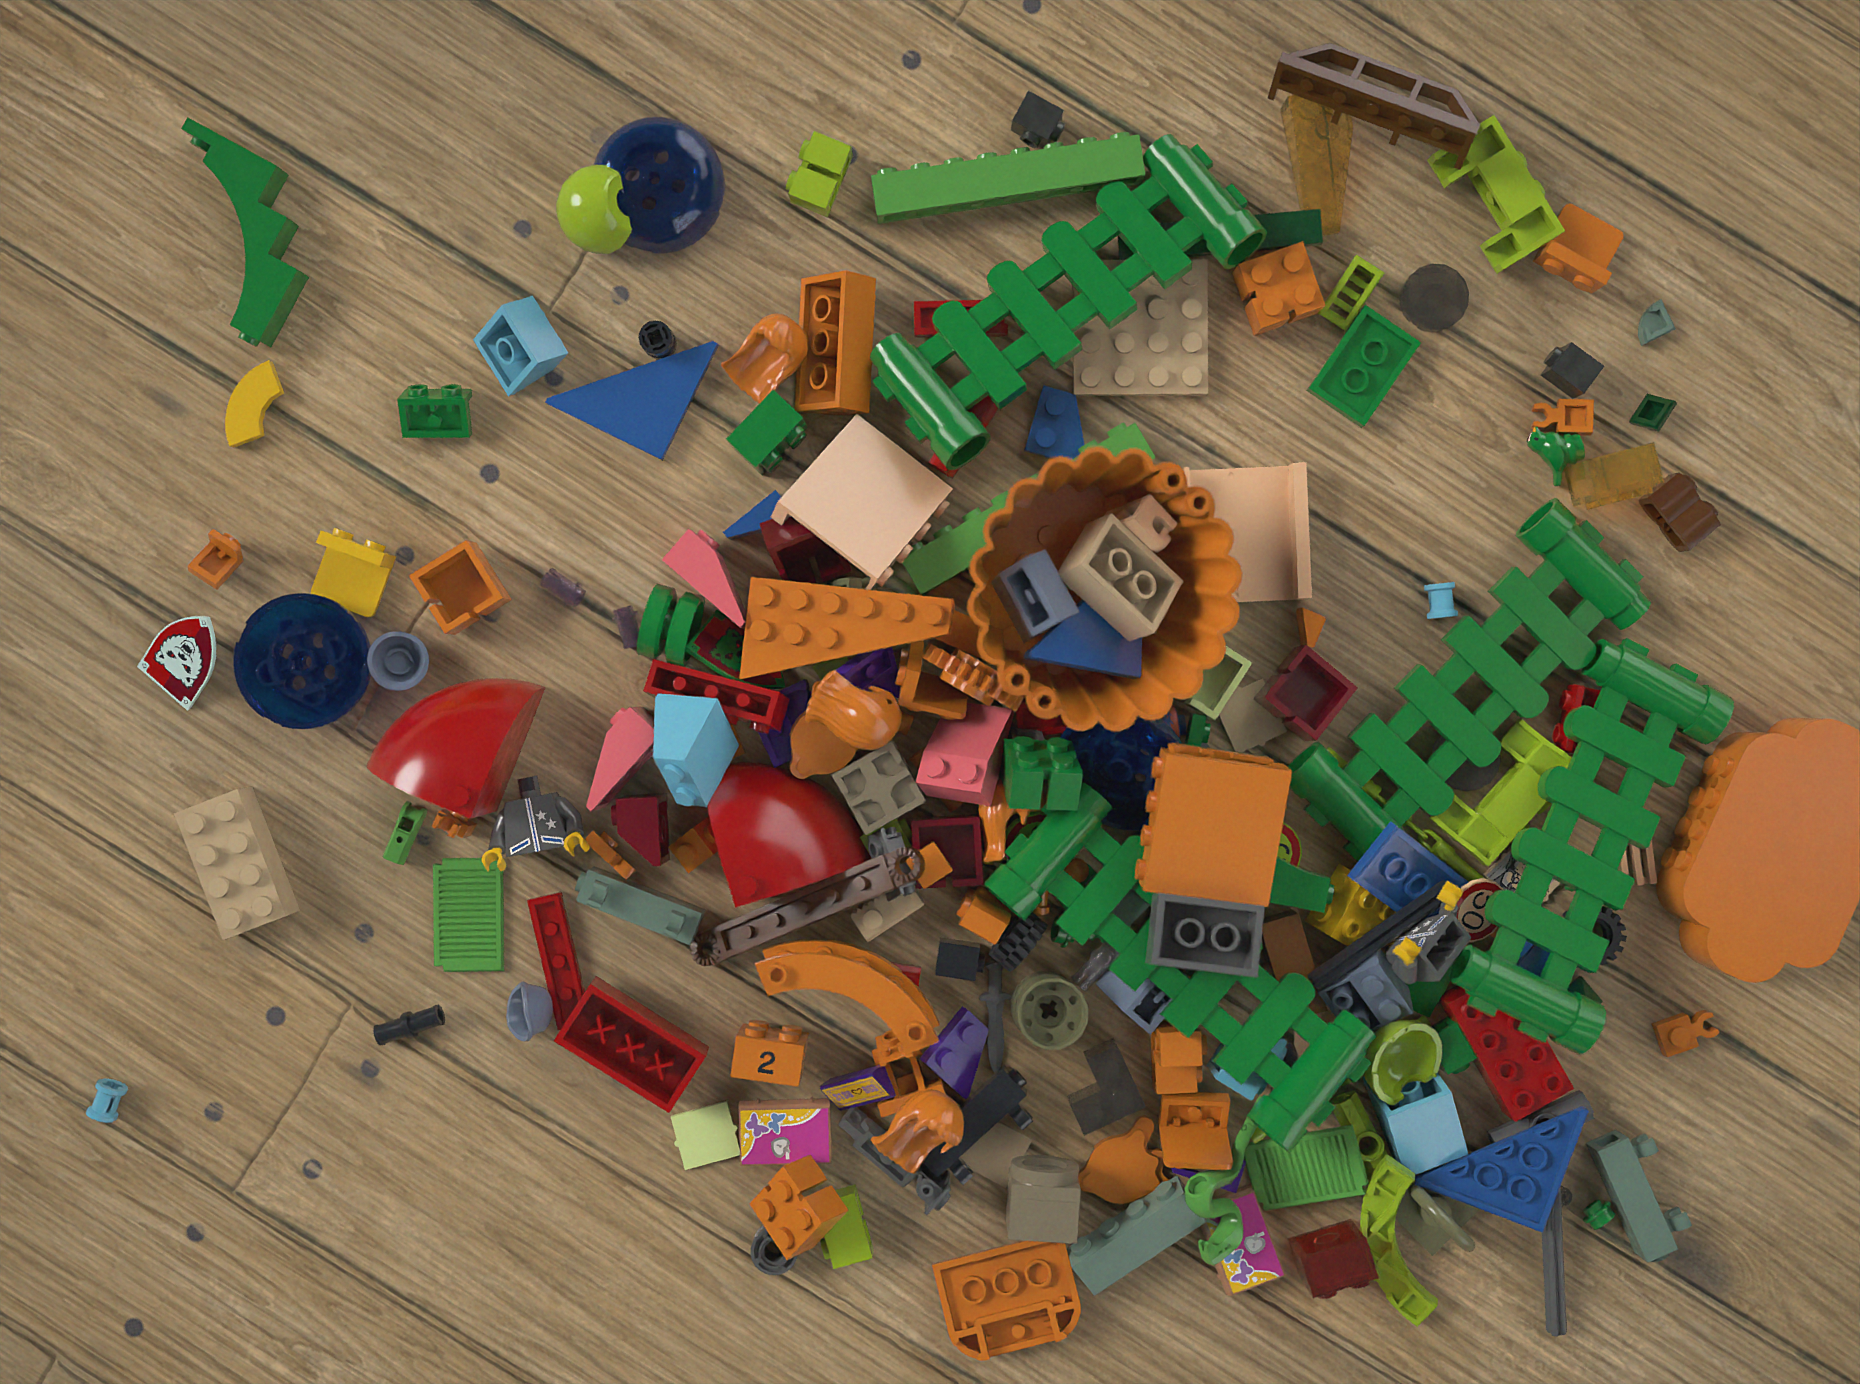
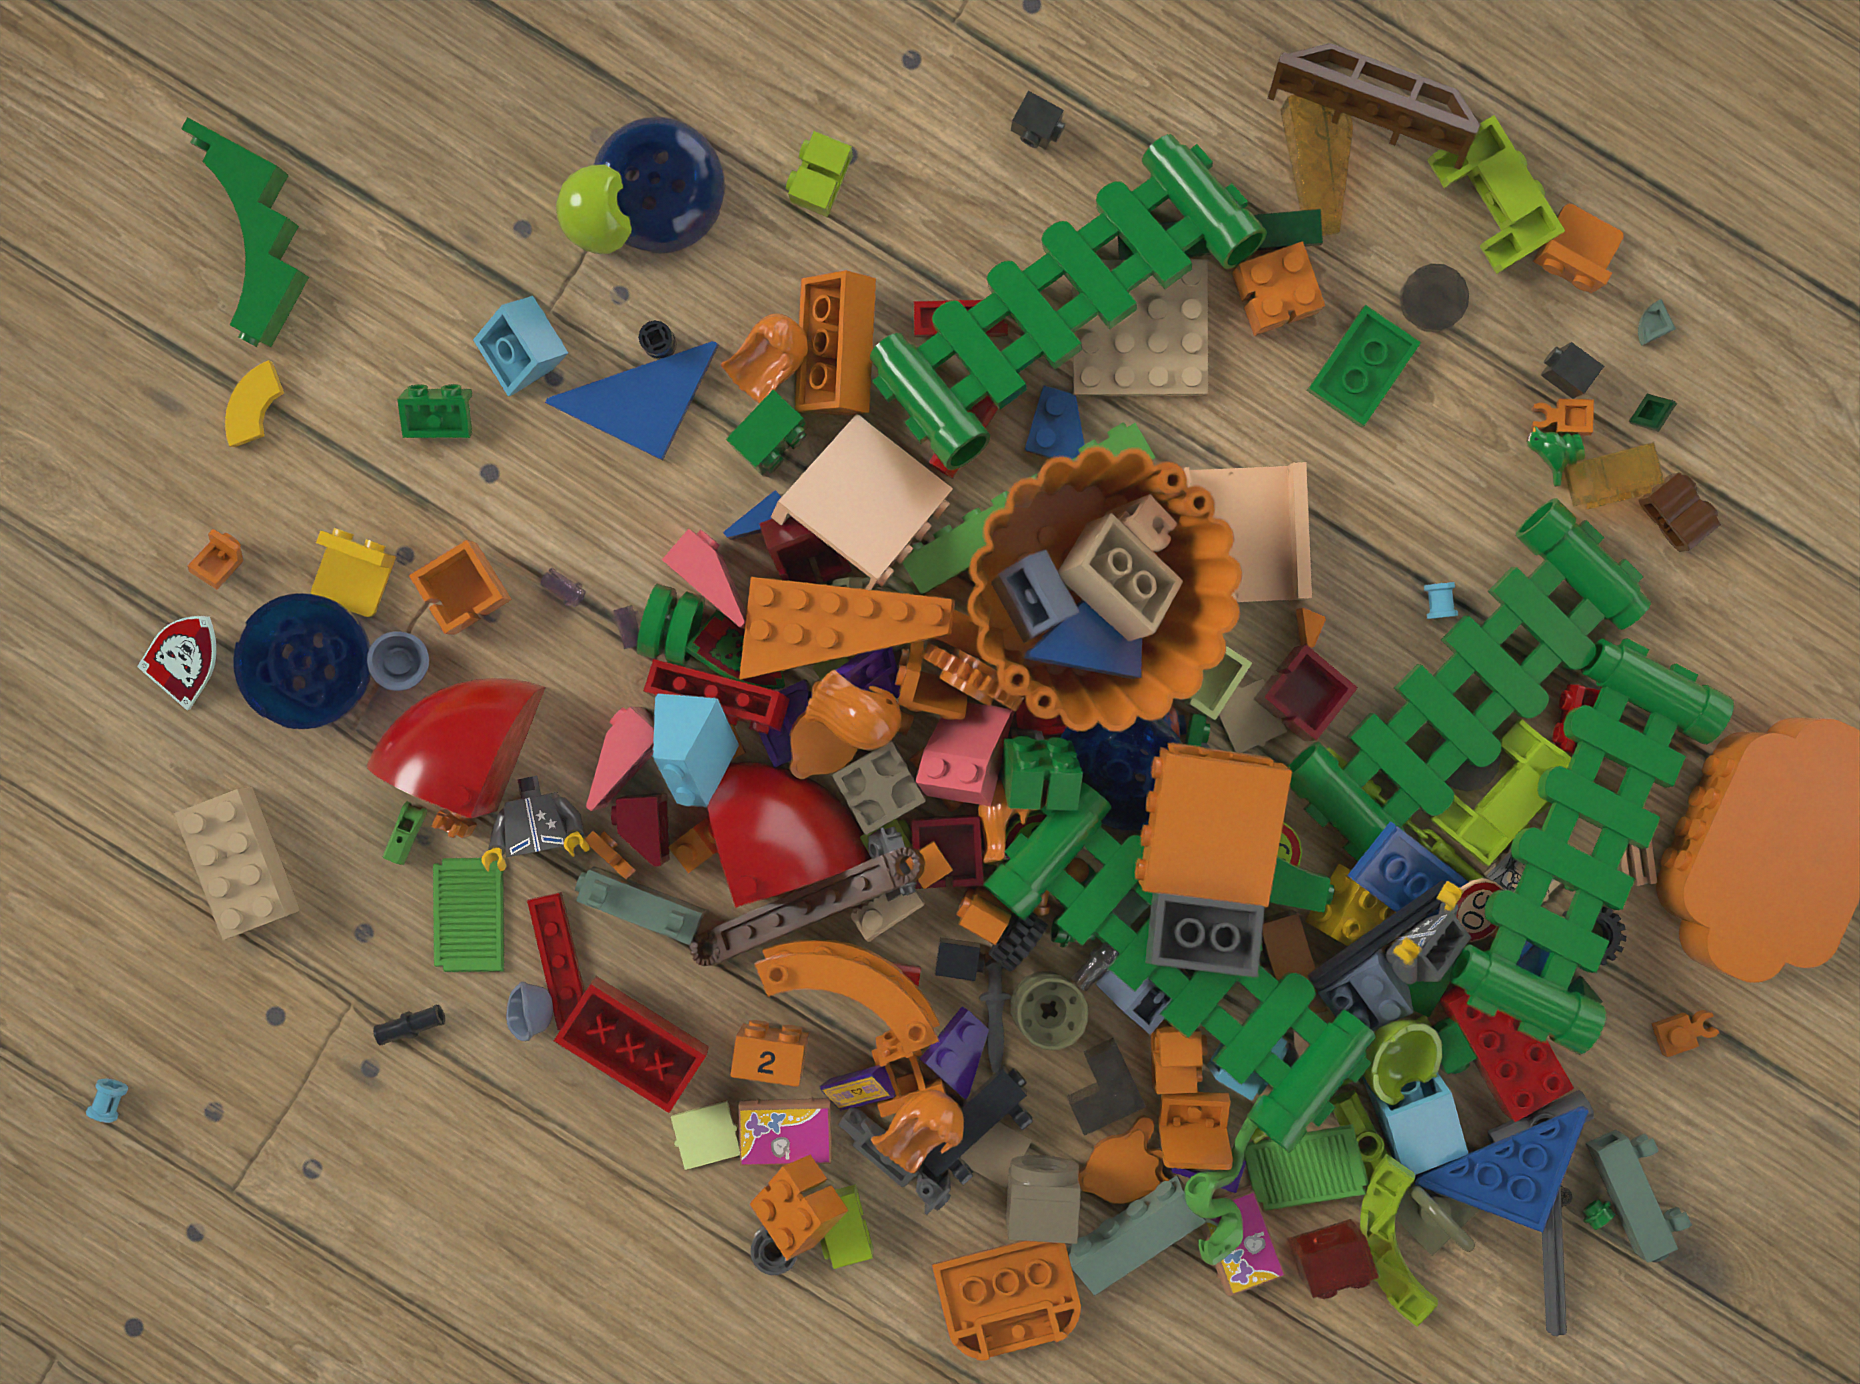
(1007, 178): bright green brick -> none
(1368, 269): lime slope -> none

